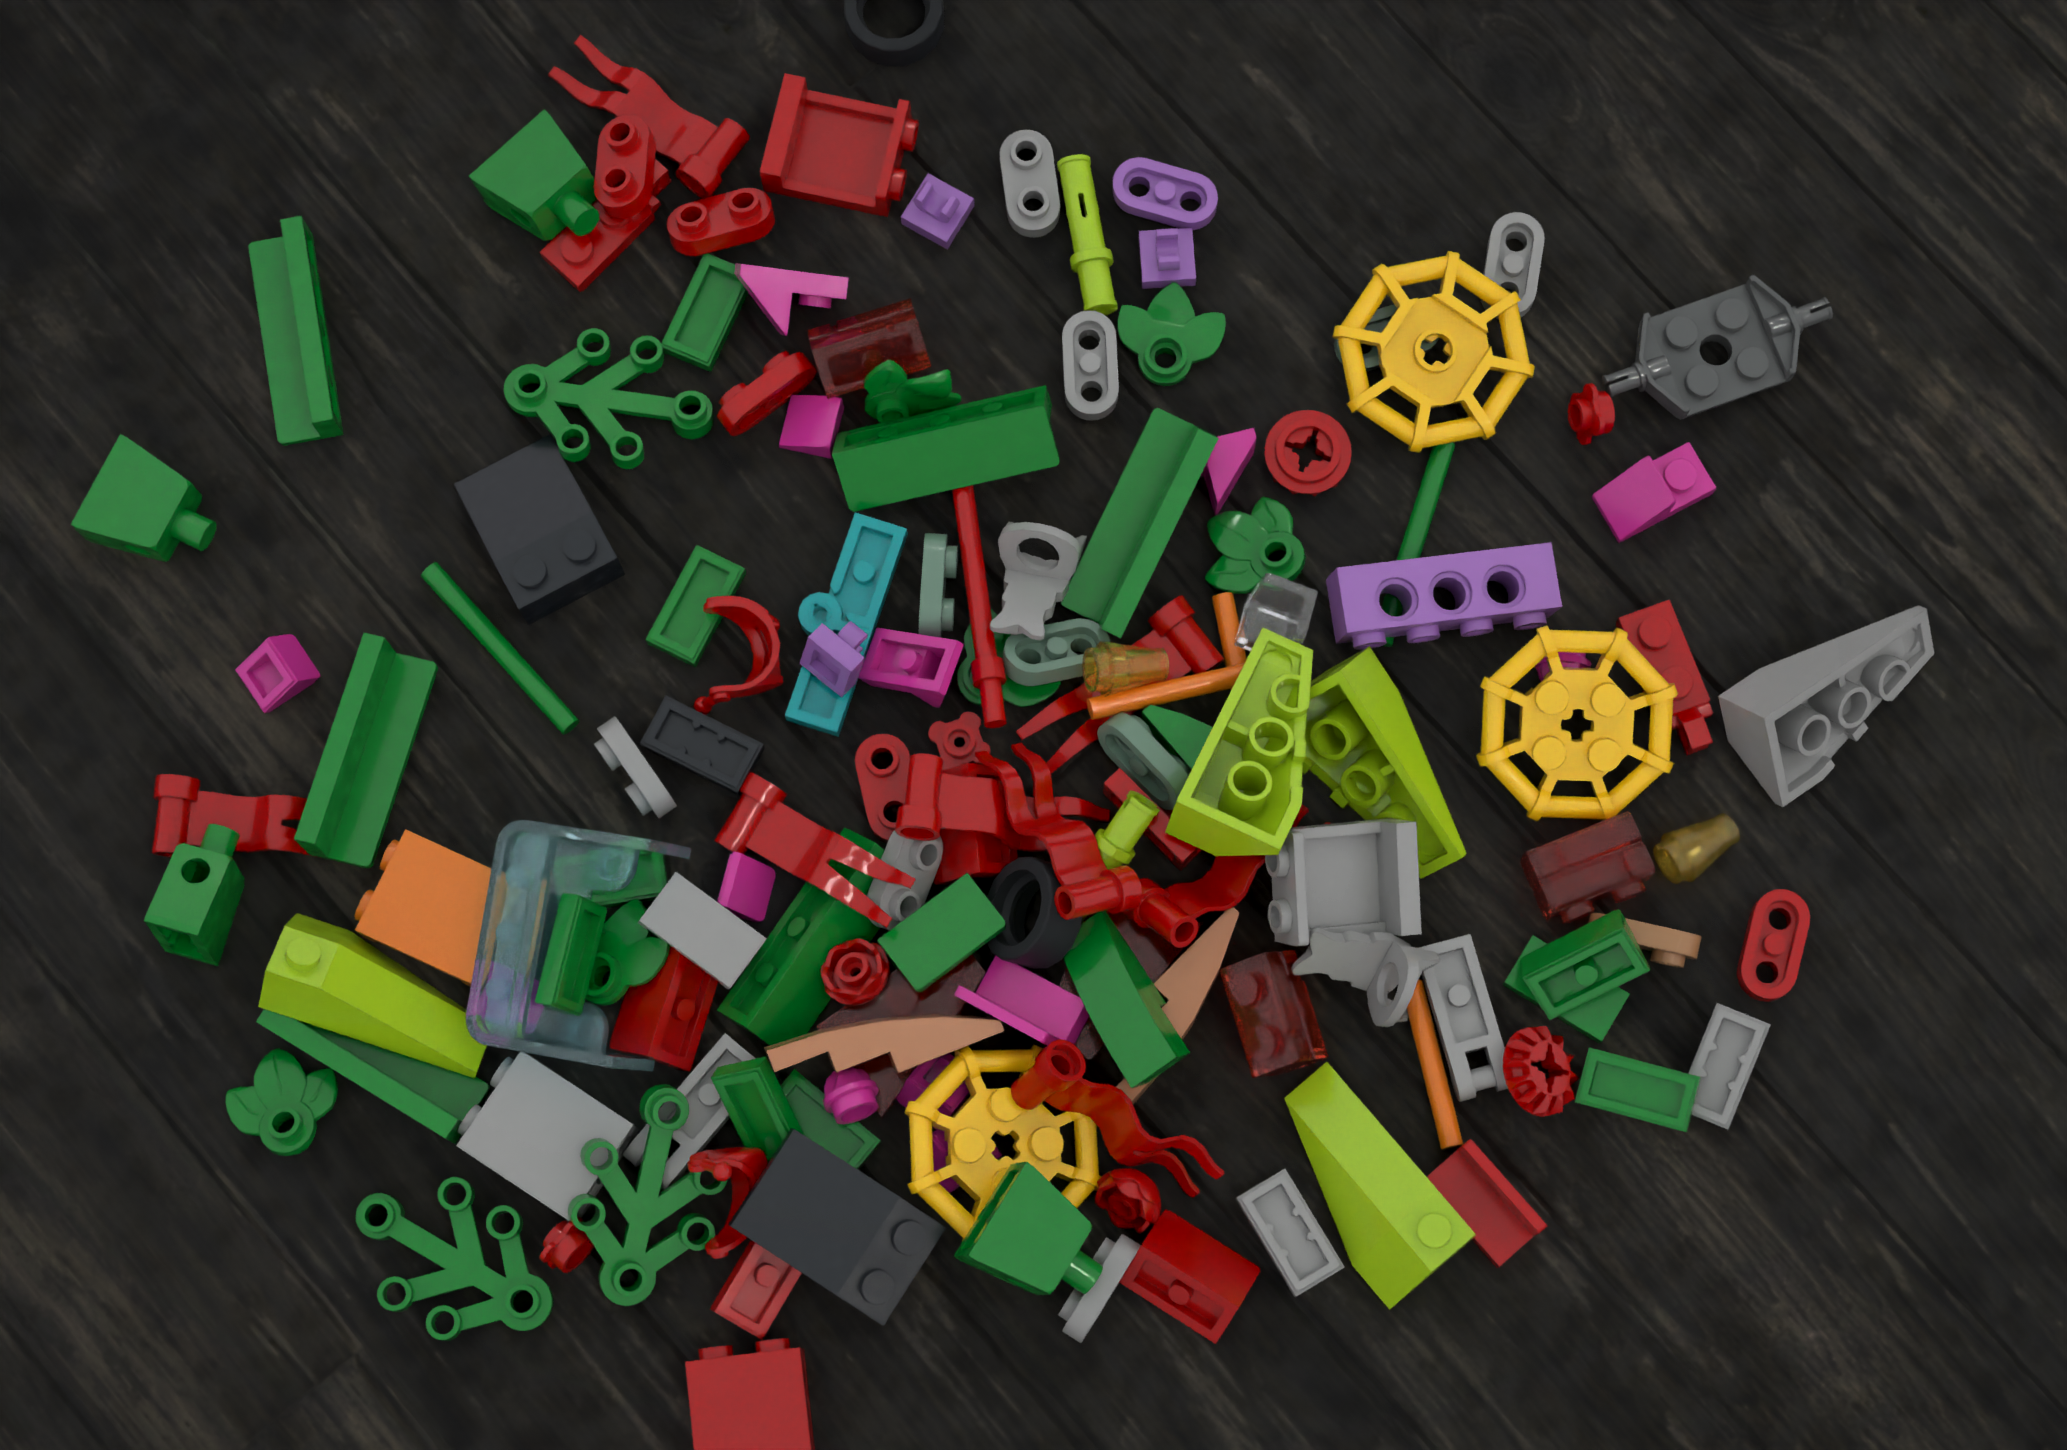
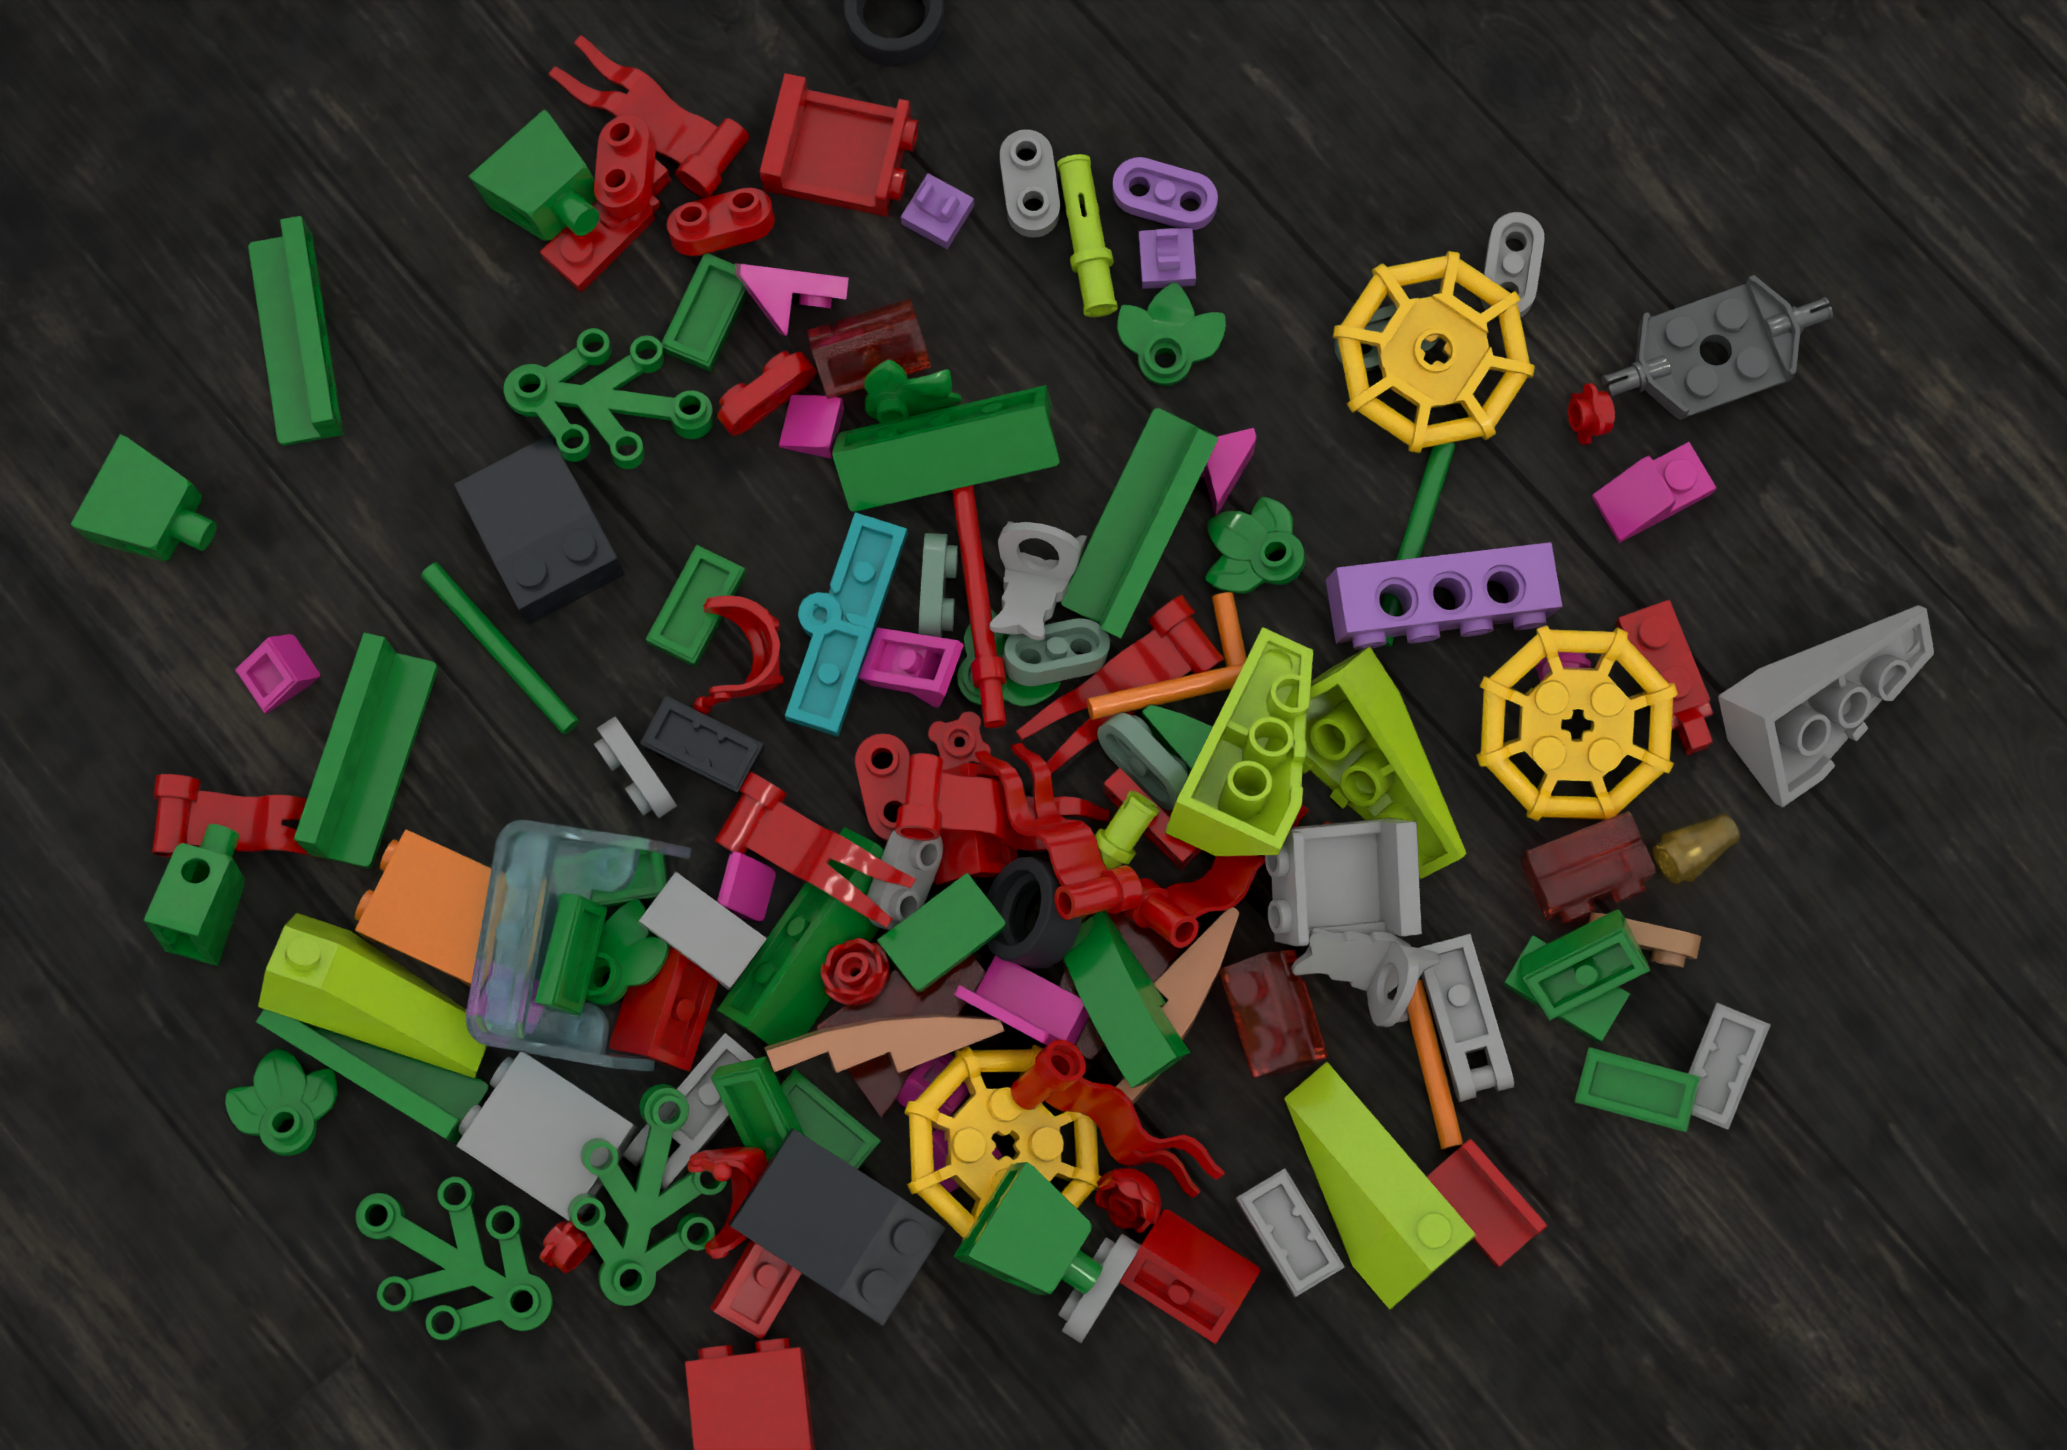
(835, 657): medium lavender tile -> none
(850, 1095): dark pink plate -> none
(1092, 367): light grey plate -> none
(1120, 667): clear yellow cone -> none
(1279, 607): clear panel -> none
(1296, 430): red gear -> none
(1527, 1084): red gear -> none
(1773, 947): red plate -> none

